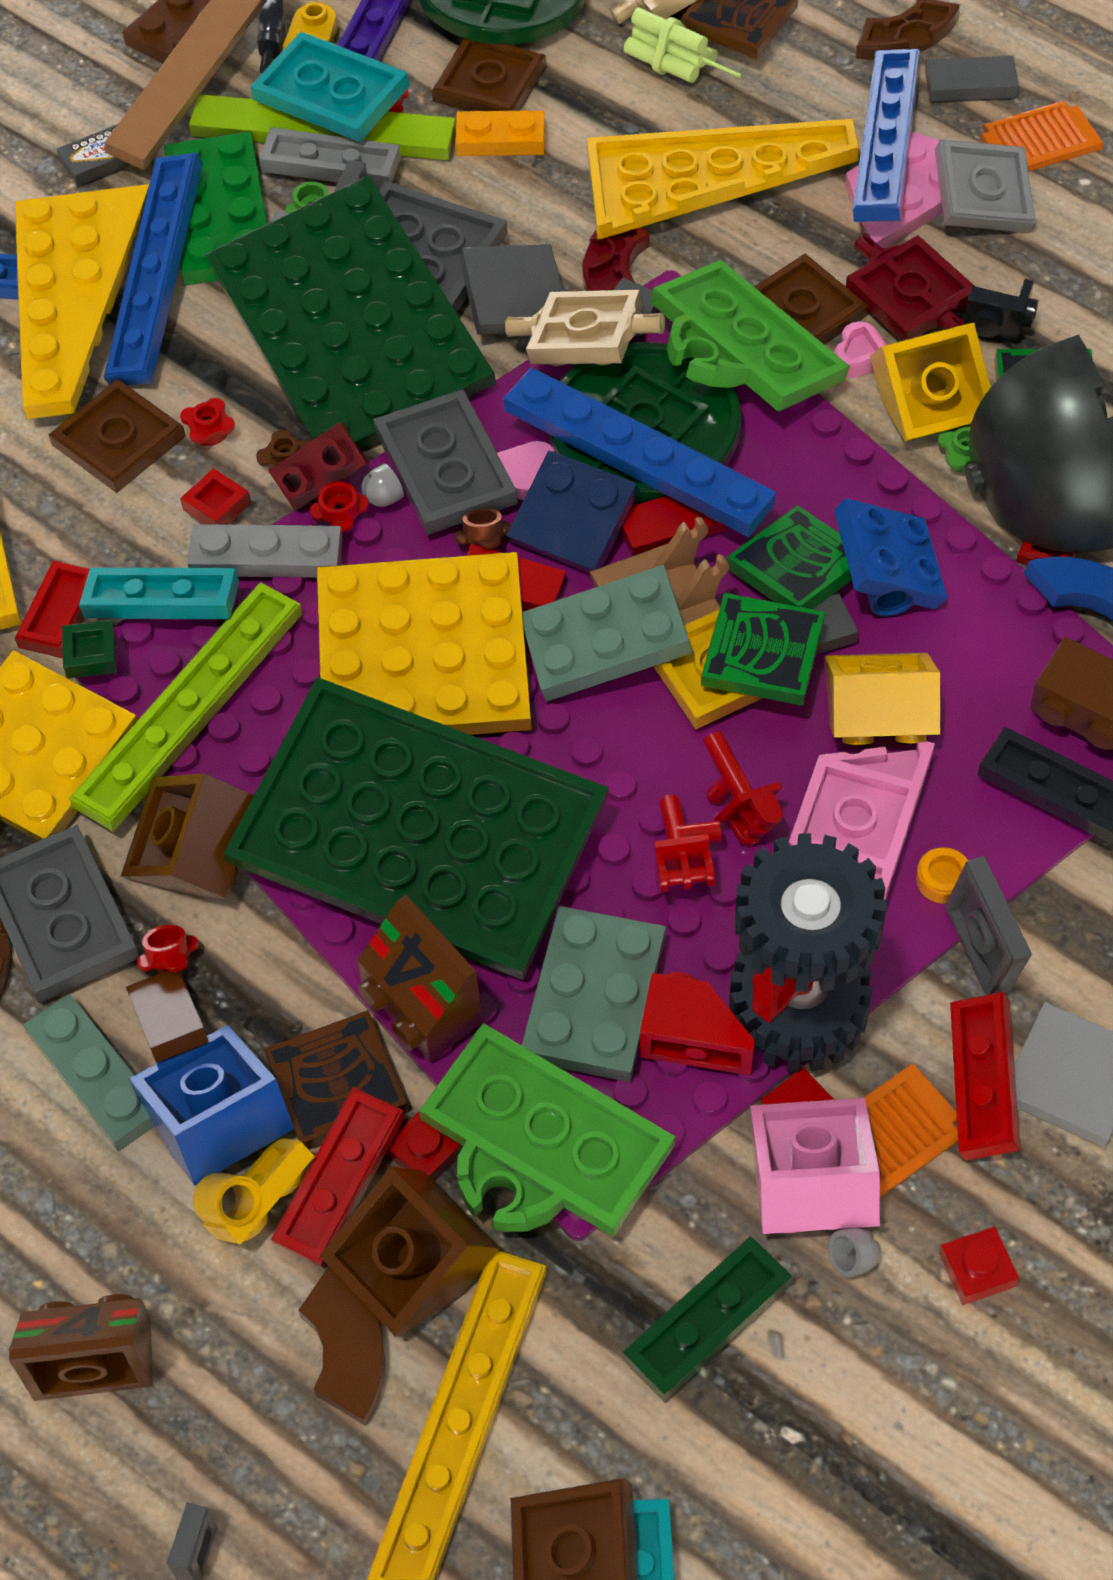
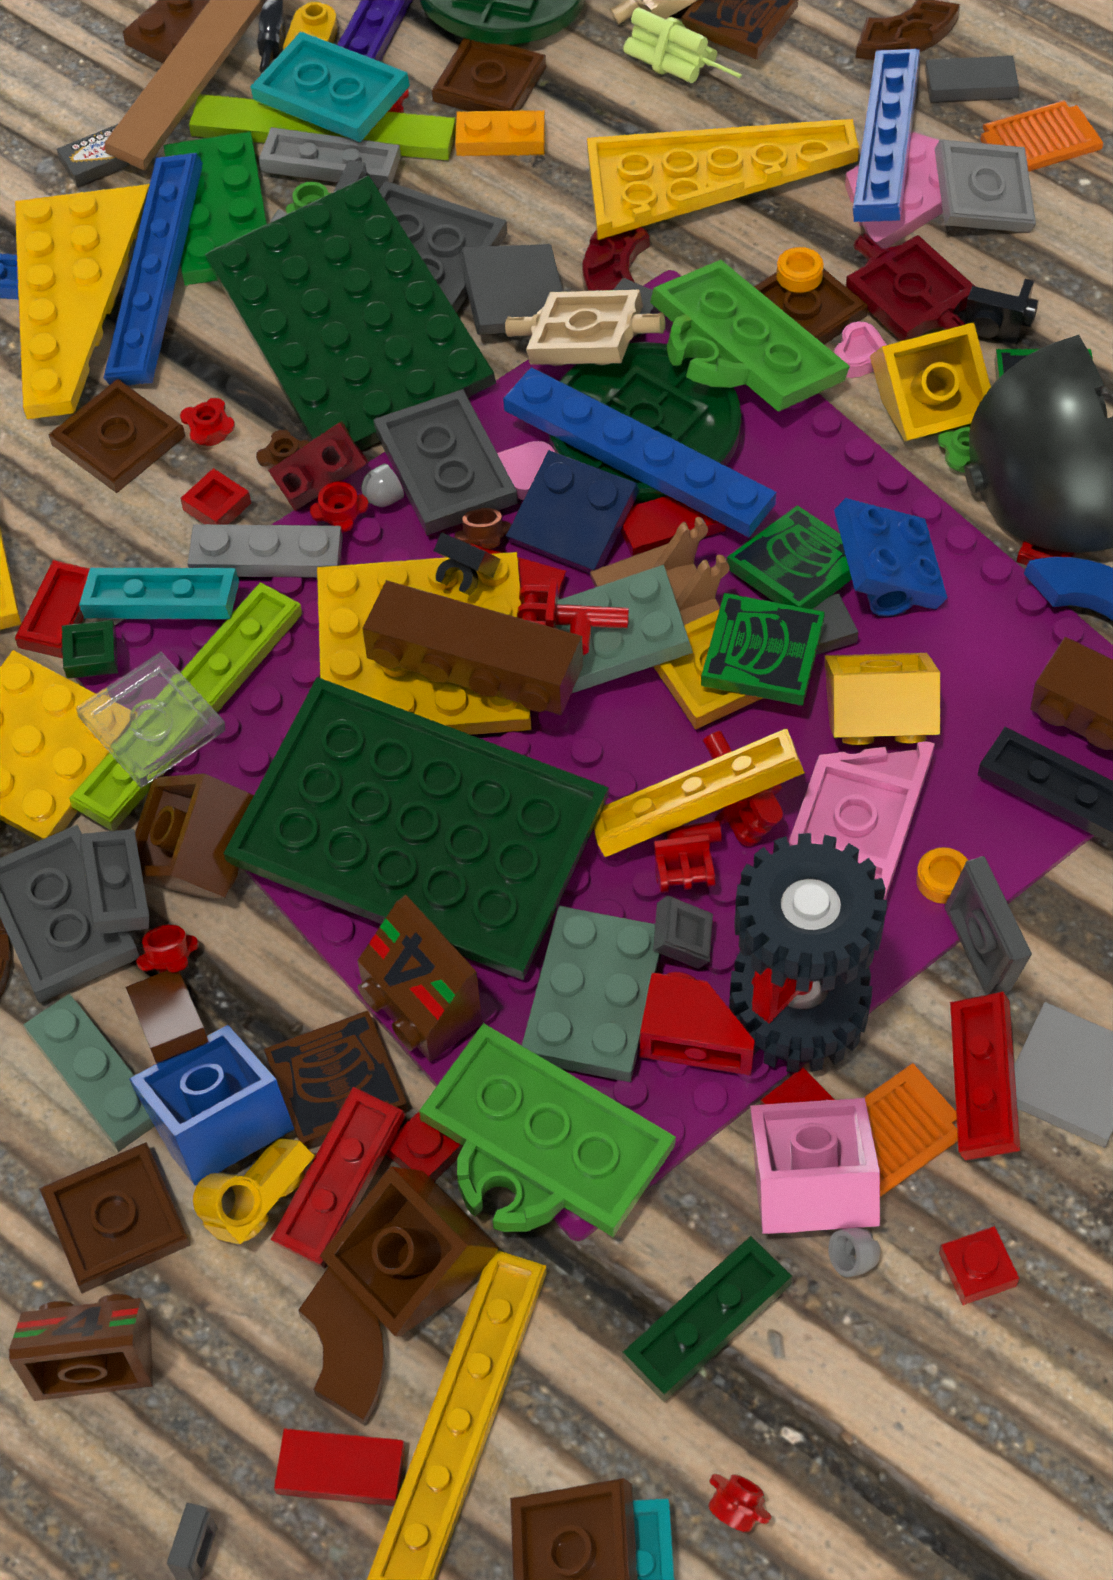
(114, 881): none -> dark grey plate
(114, 1217): none -> reddish brown tile
(151, 719): none -> clear tile
(339, 1467): none -> red tile
(464, 558): none -> black tile
(473, 647): none -> reddish brown brick
(542, 607): none -> red arm
(683, 932): none -> dark grey tile
(697, 792): none -> yellow tile
(738, 1502): none -> red plate
(799, 269): none -> light orange tile

